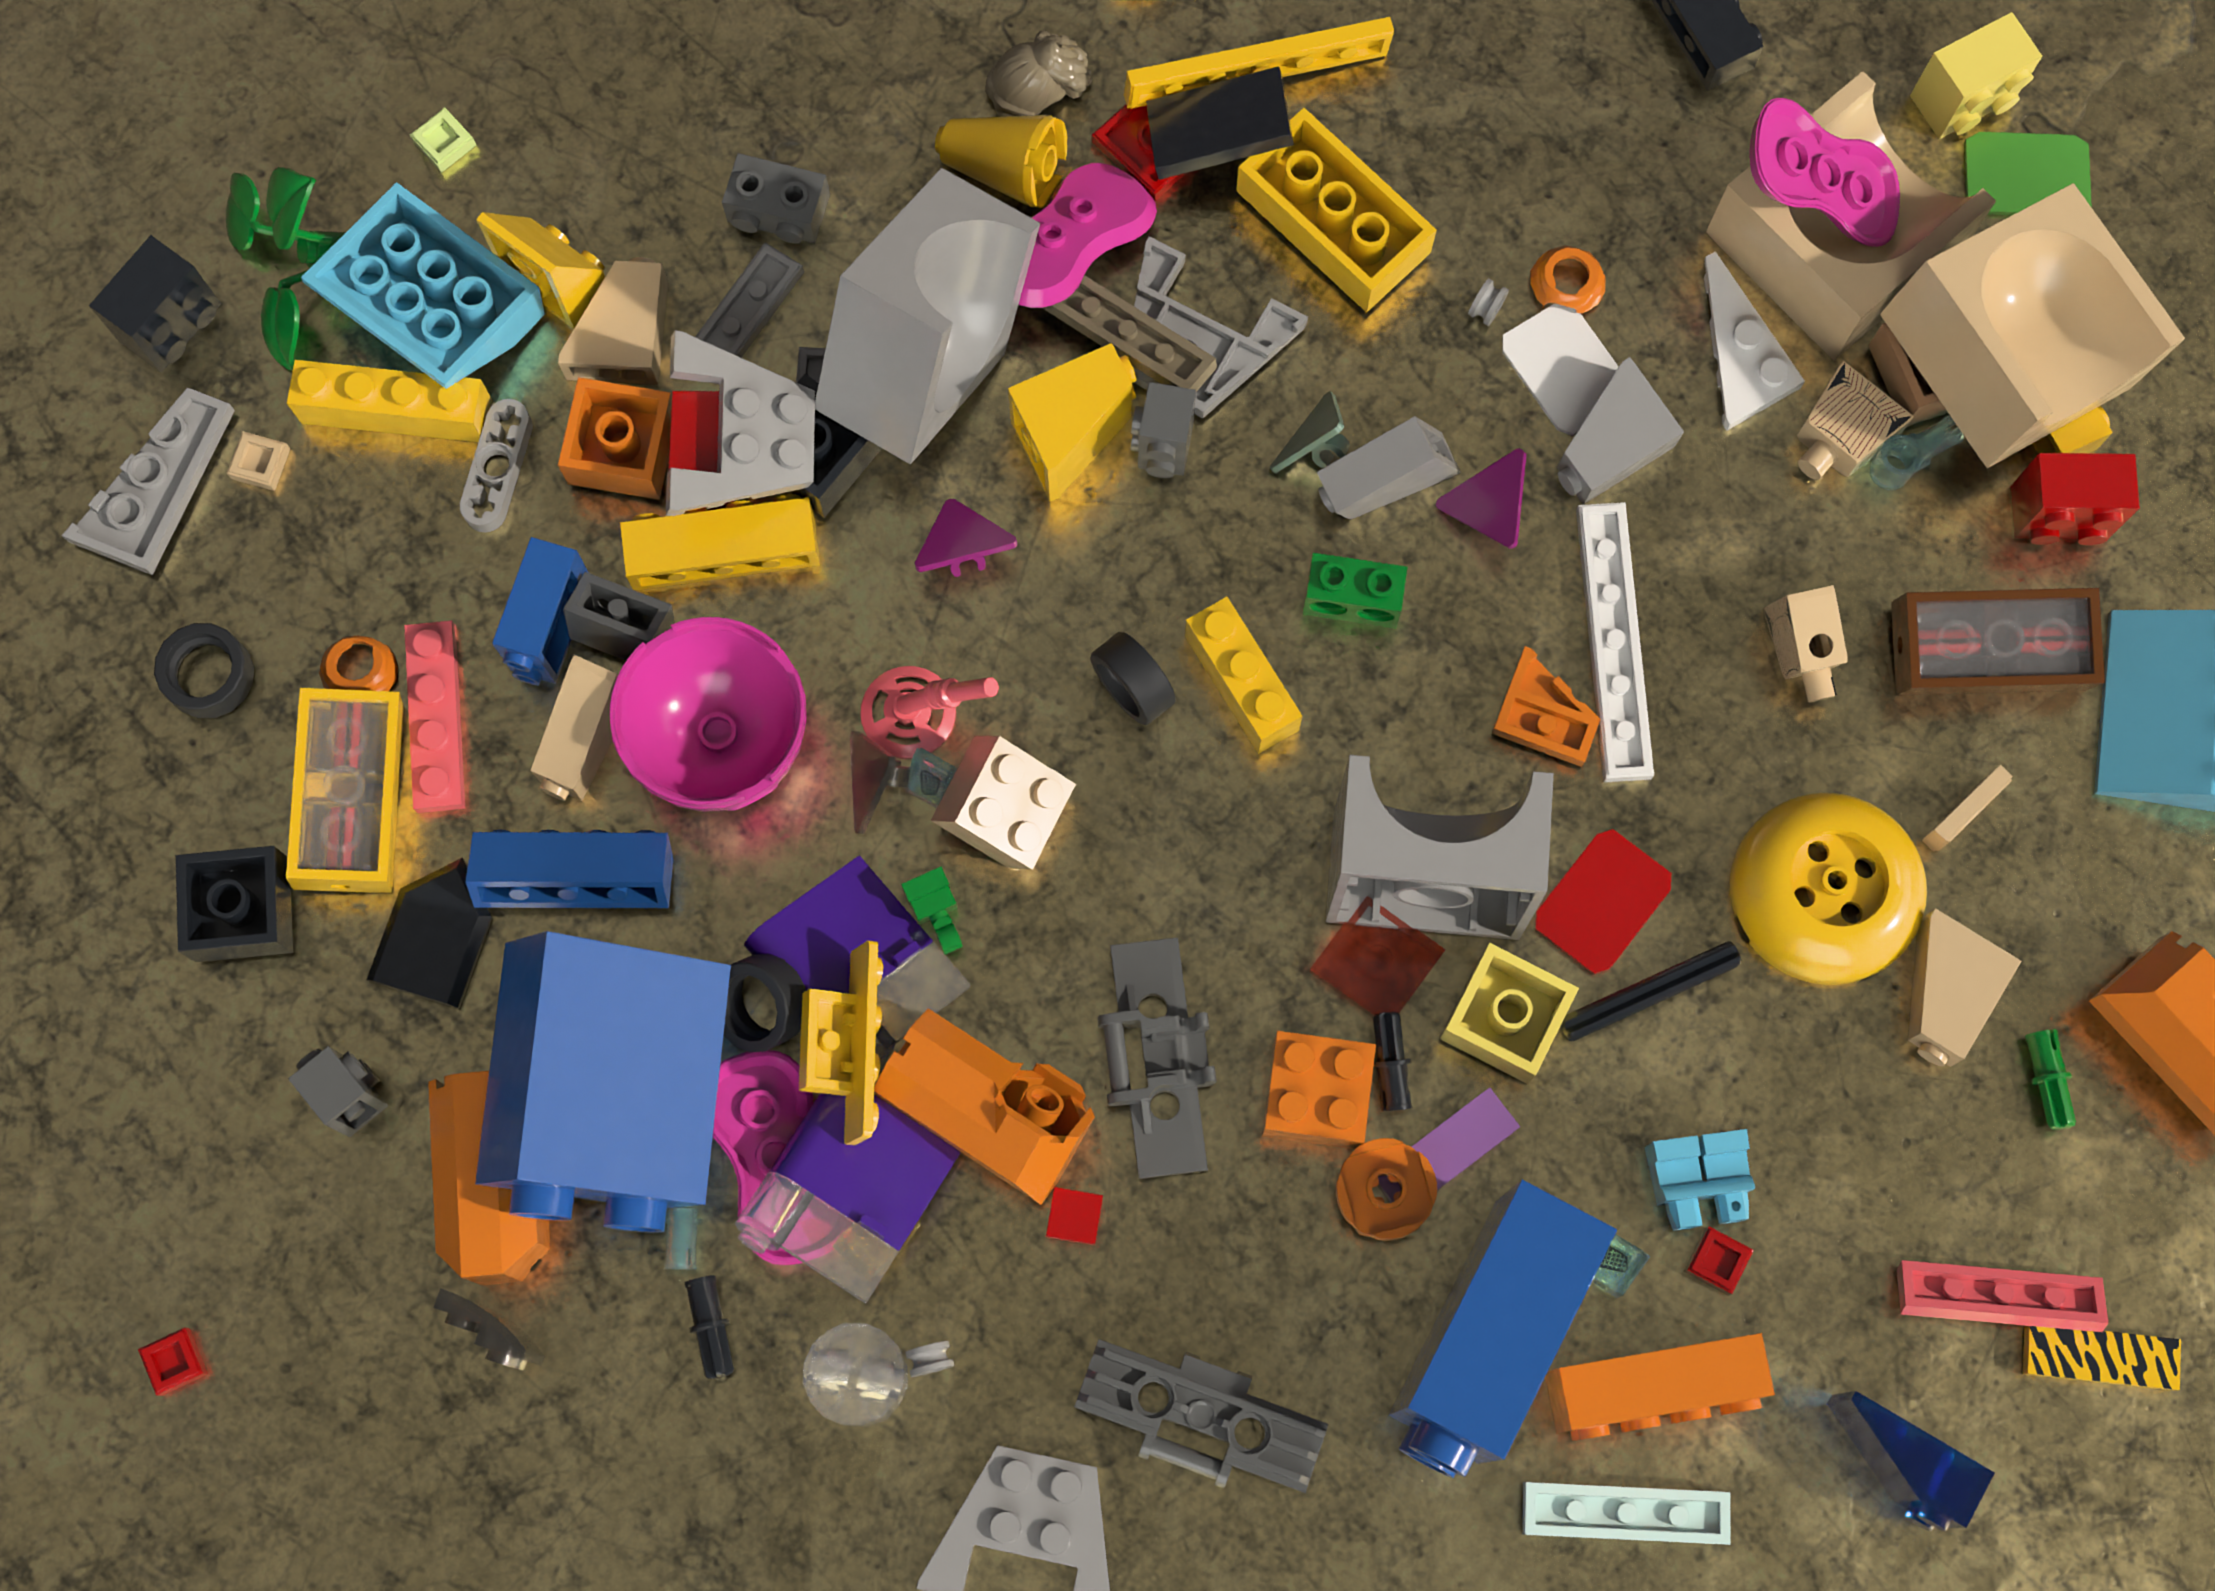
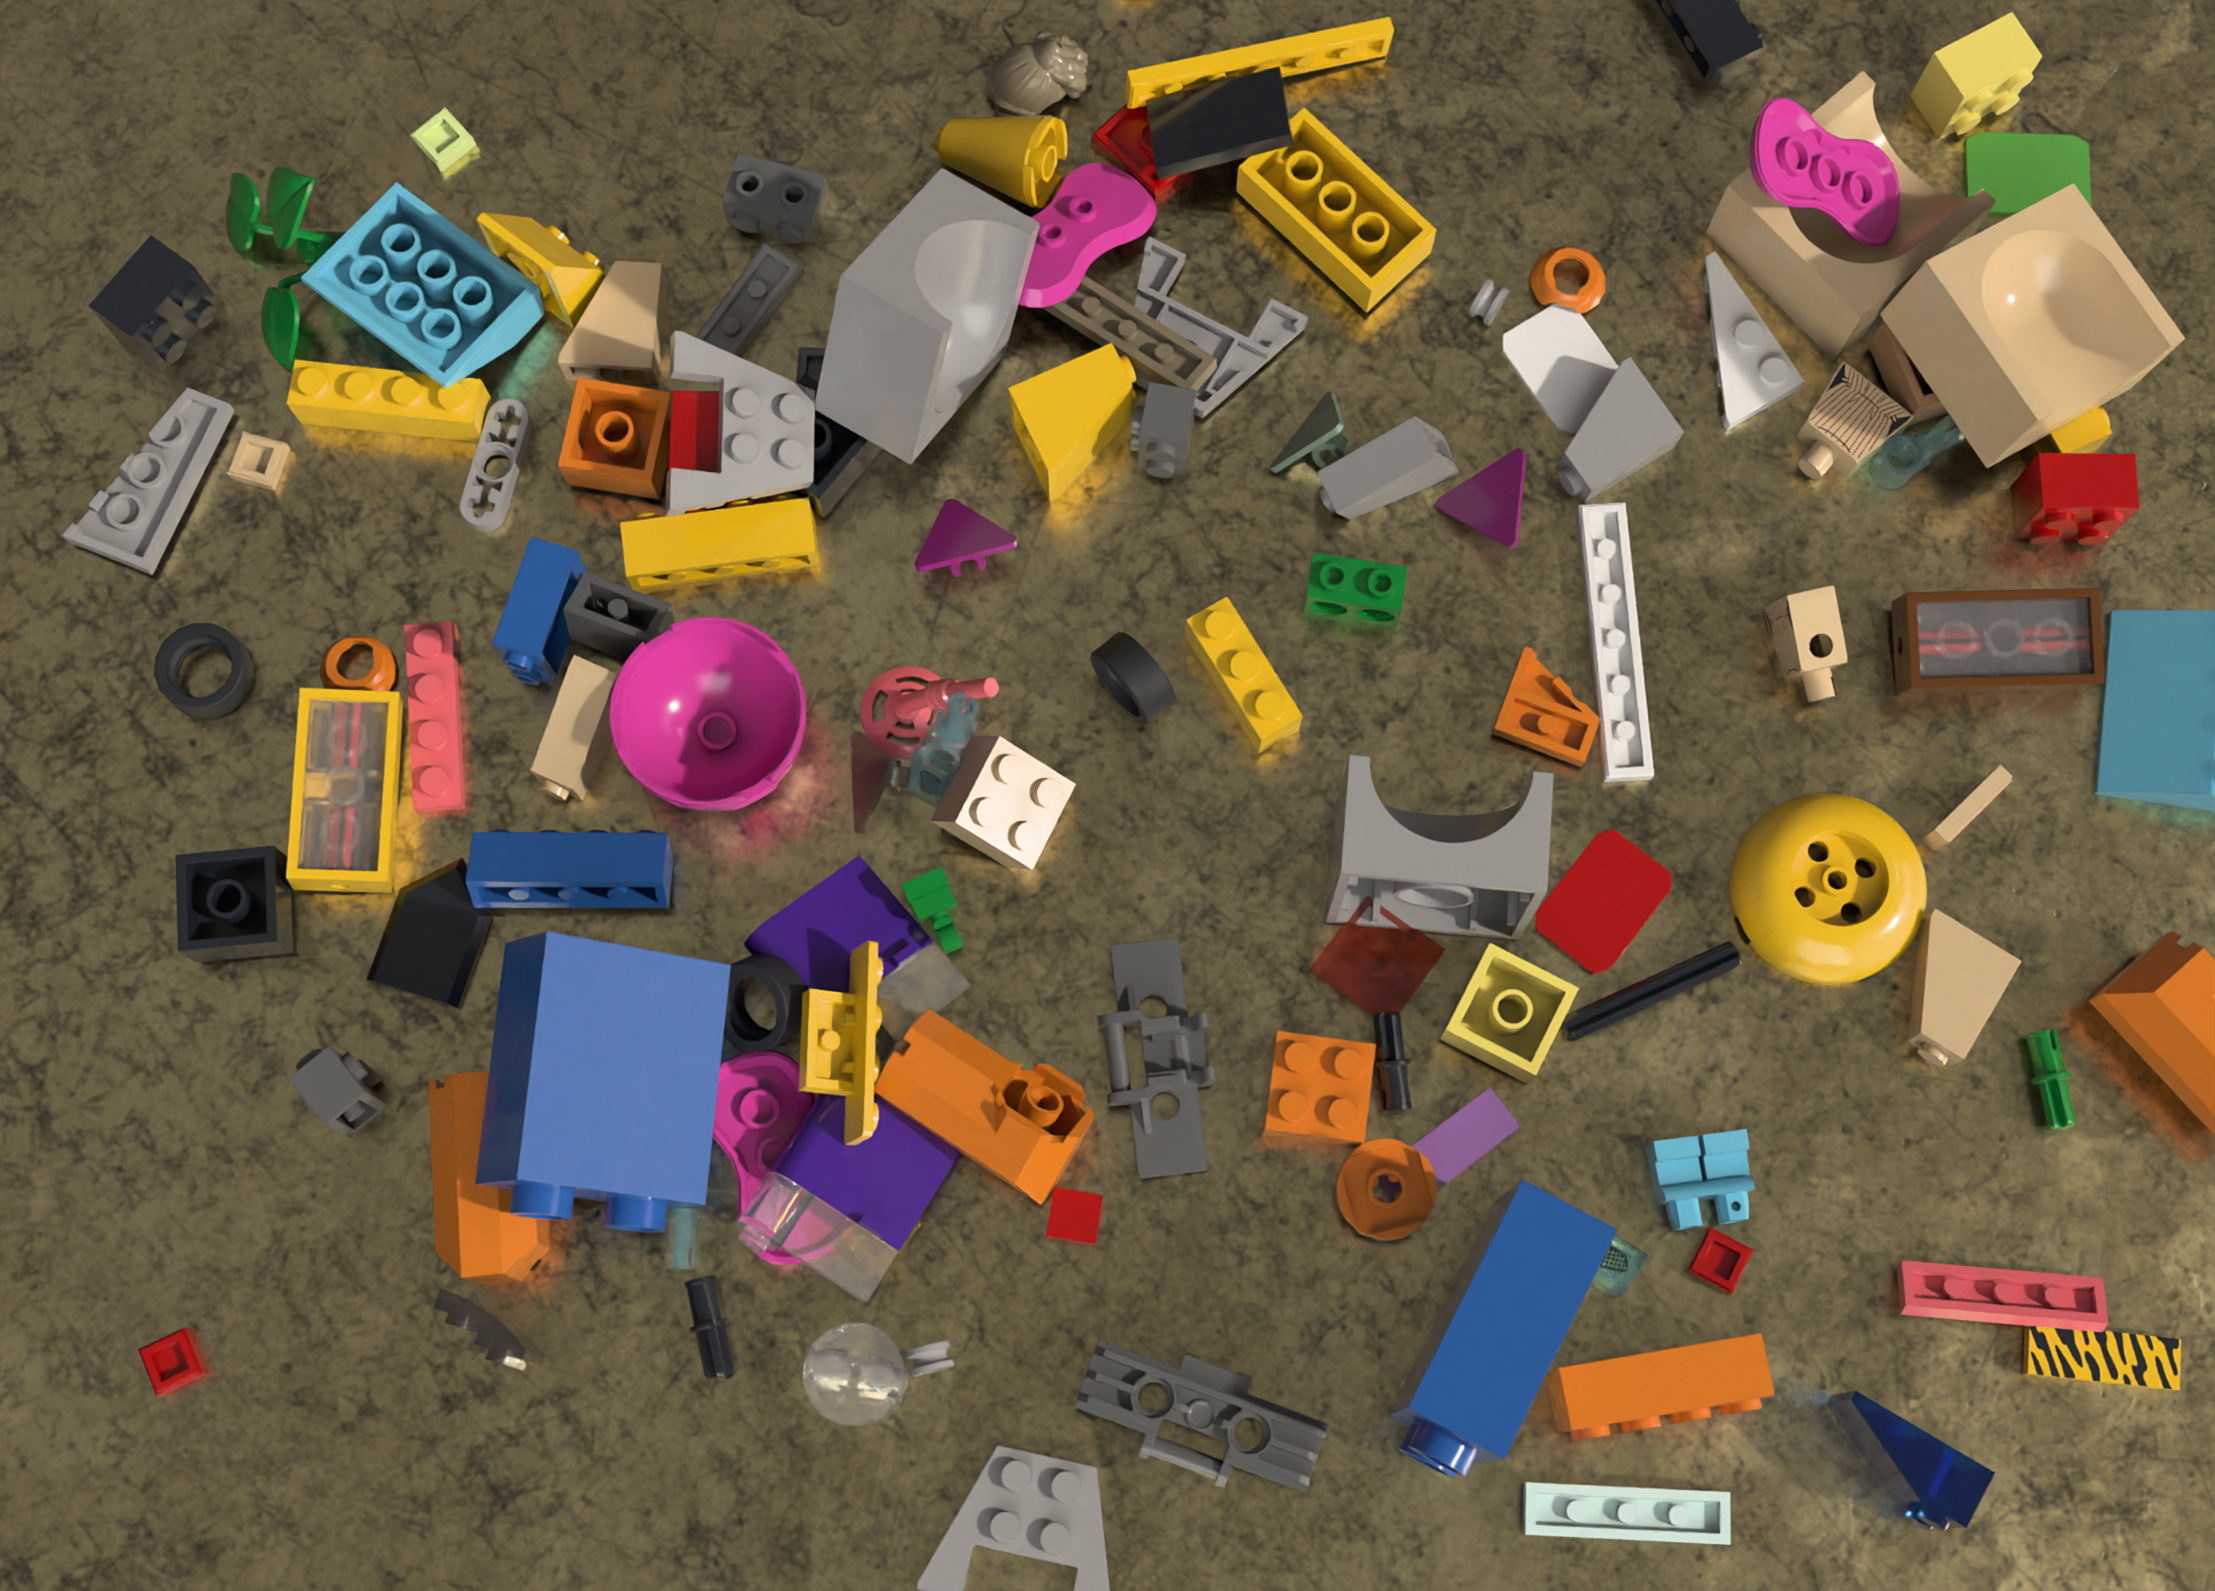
(950, 733): none -> clear light blue pin

